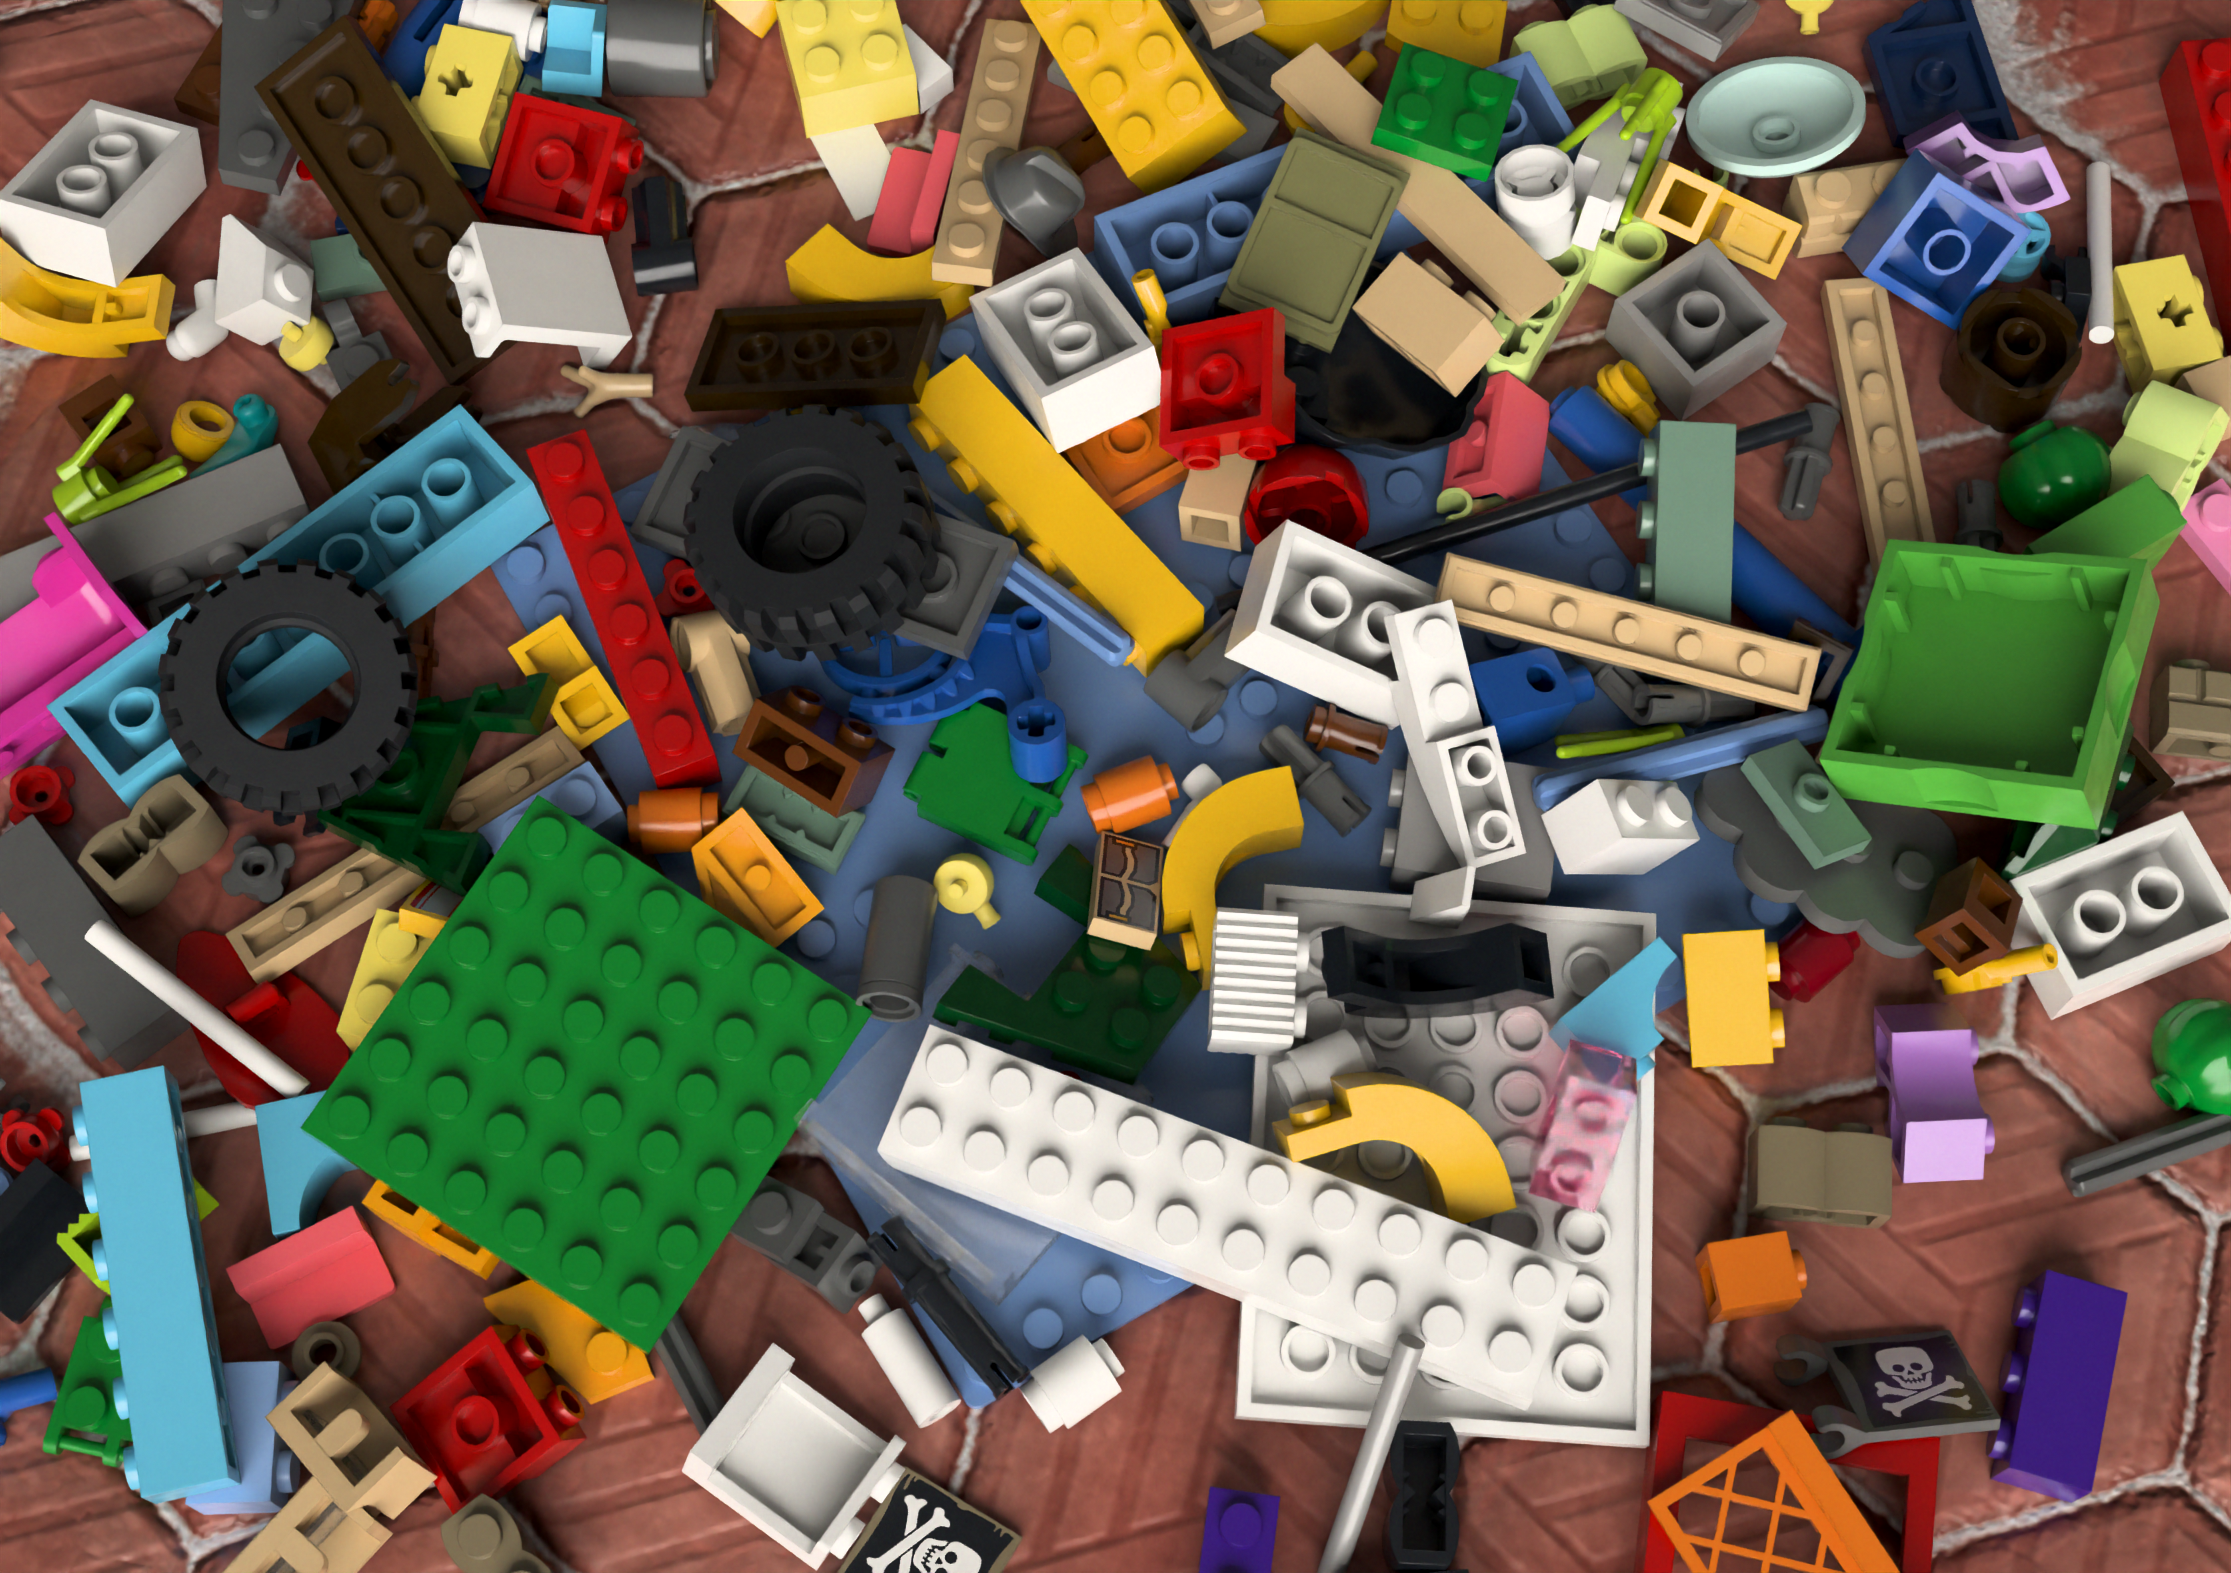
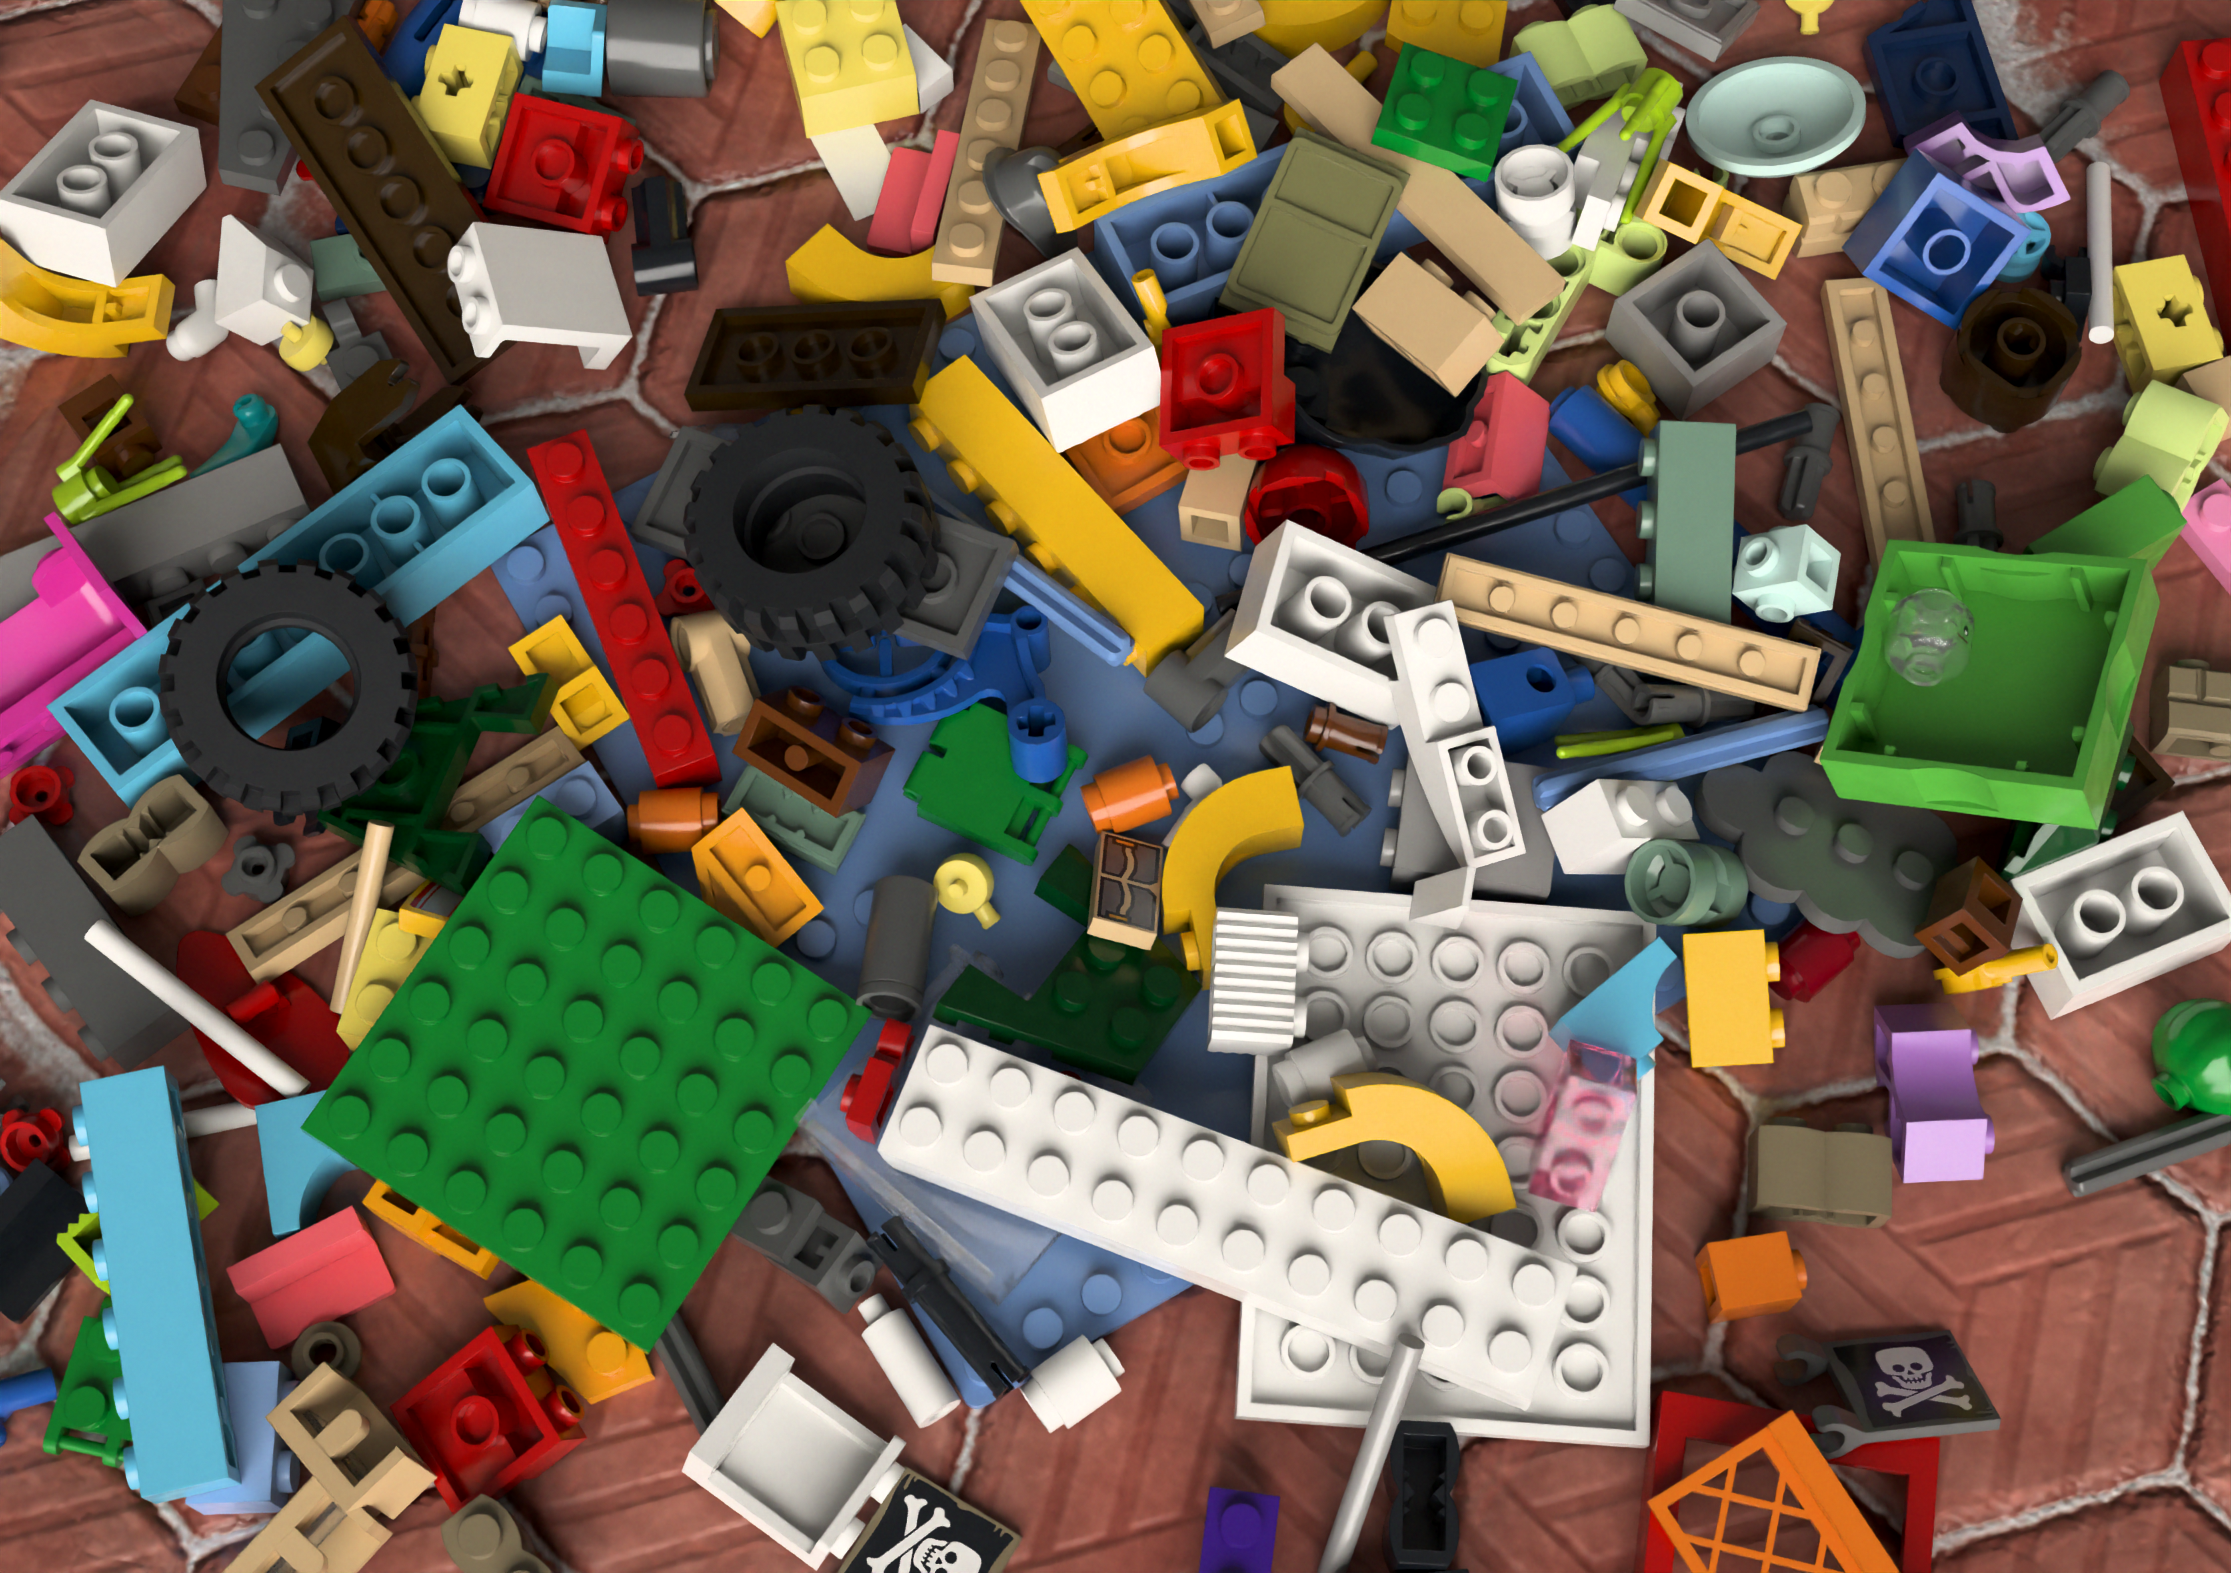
(194, 441): yellow piece -> none
(363, 906): none -> tan bar
(607, 386): tan bar -> none
(871, 1094): none -> red plate
(1145, 162): none -> yellow arch
(1436, 976): black arch -> none
(1686, 884): none -> sand green wheel
(1786, 573): none -> light aqua brick
(1806, 803): sand green plate -> none
(1930, 634): none -> clear head
(2054, 474): green plant -> none
(2057, 1385): dark purple brick -> none
(2082, 115): none -> dark grey axle

